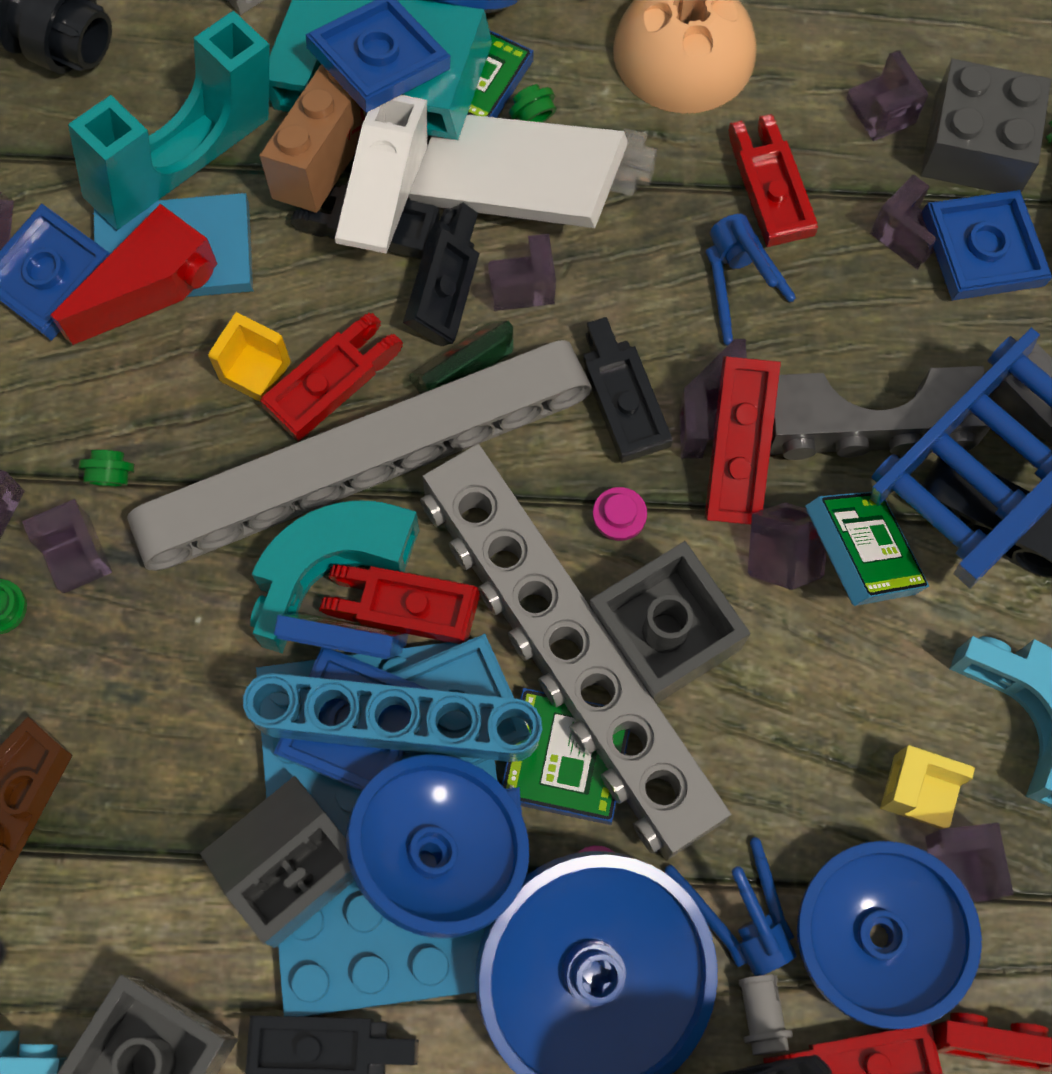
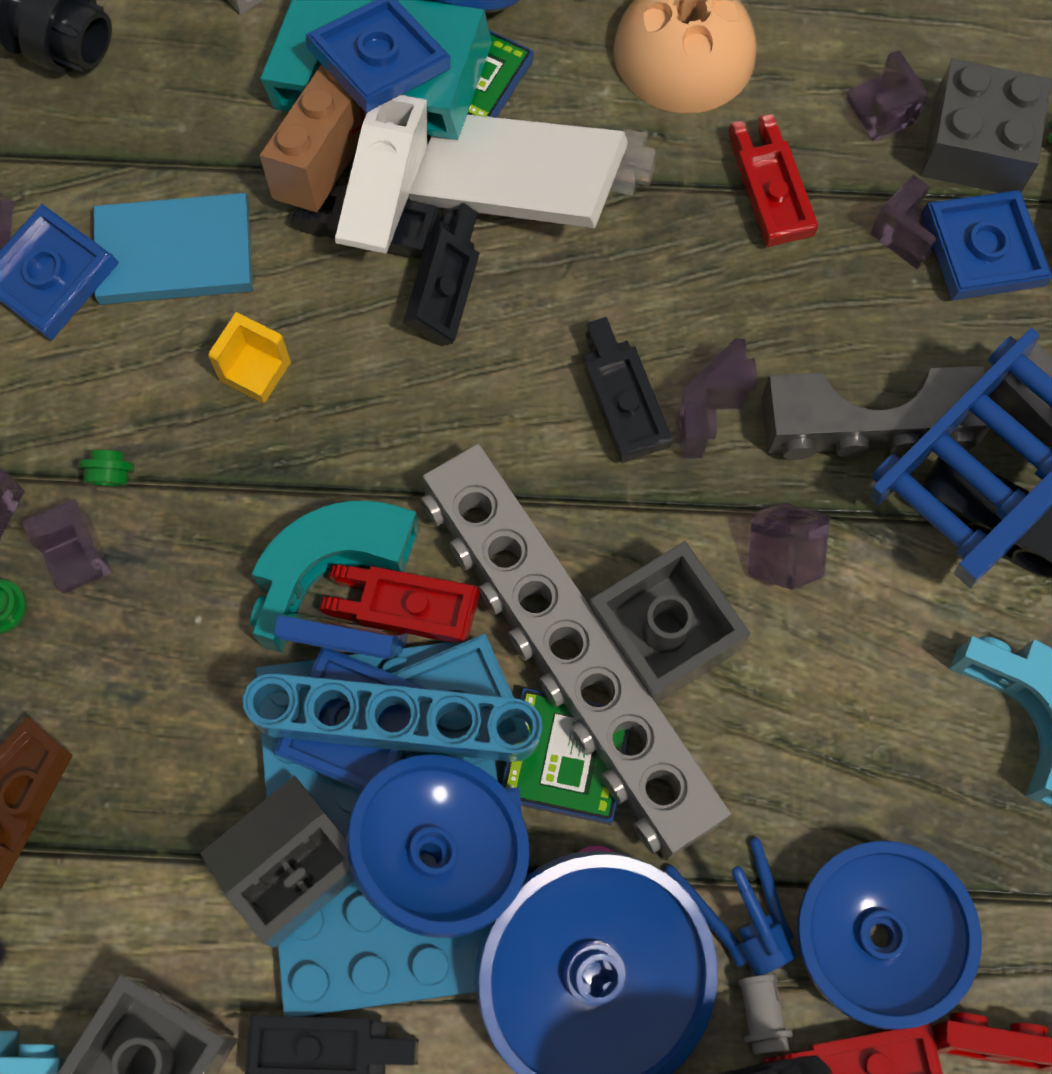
(129, 170): teal arch -> none
(143, 275): red slope -> none
(329, 377): red hinge -> none
(357, 455): light grey beam -> none
(468, 356): clear green slope -> none
(524, 280): panel -> none
(533, 104): green plate -> none
(619, 513): dark pink plate -> none
(739, 246): blue plant -> none
(742, 439): red plate -> none
(866, 548): tile -> none
(924, 786): light yellow panel -> none
(976, 858): clear purple panel -> none

